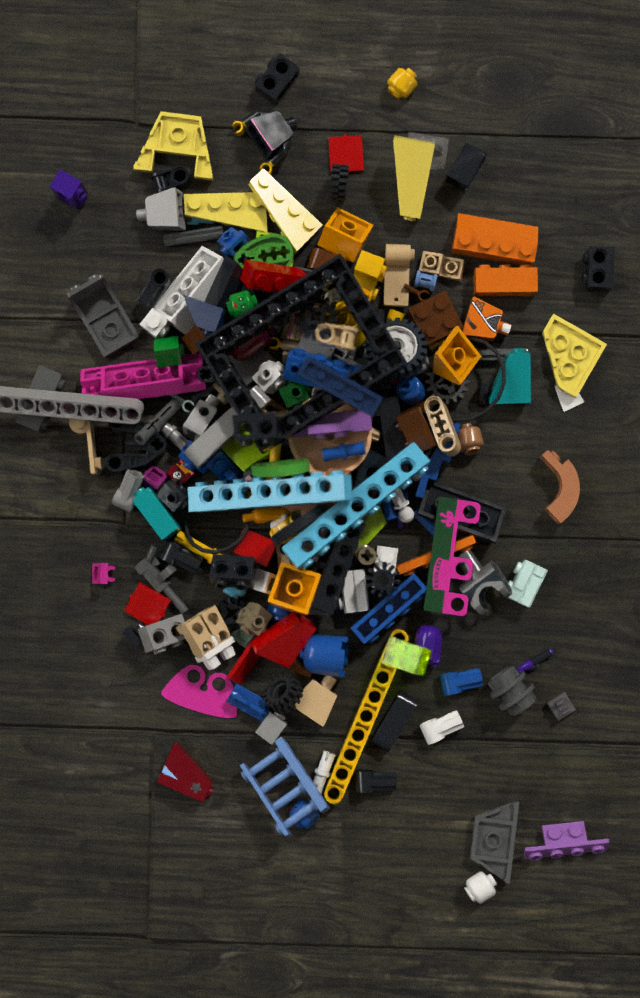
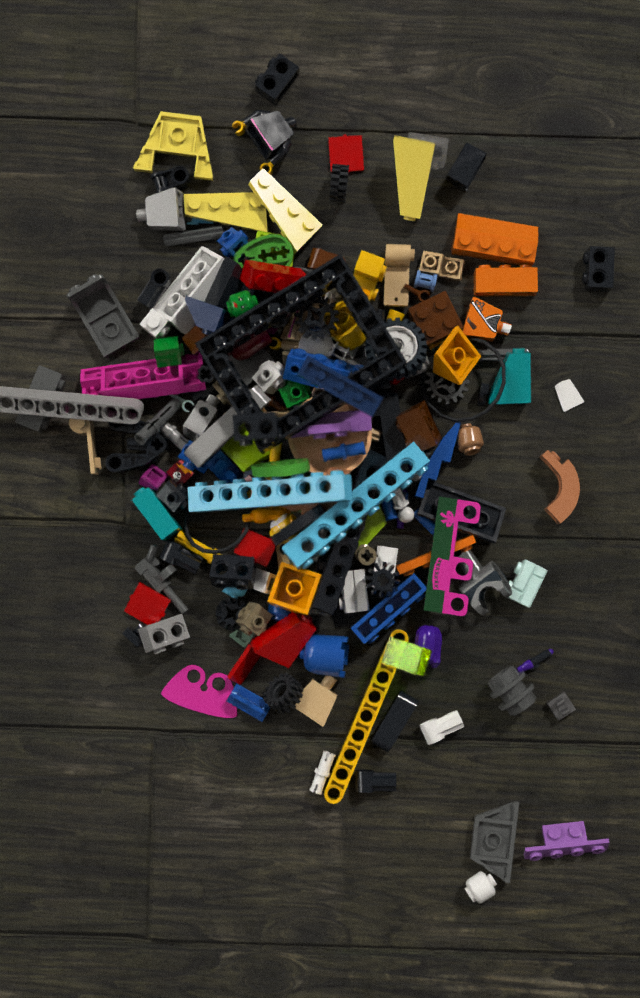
(69, 189): dark purple brick -> none
(100, 573): dark pink tile -> none
(125, 493): light grey piece -> none
(185, 774): dark red slope -> none
(207, 637): tan hips -> none
(271, 726): light grey brick -> none
(299, 669): reddish brown arm -> none
(304, 786): medium blue fence -> none
(308, 820): blue head -> none
(338, 336): tan piece -> none
(345, 234): light orange slope -> none
(402, 83): yellow head -> none
(410, 390): blue head -> none
(441, 437): tan beam -> none
(457, 681): blue piece -> none
(570, 354): light yellow plate -> none

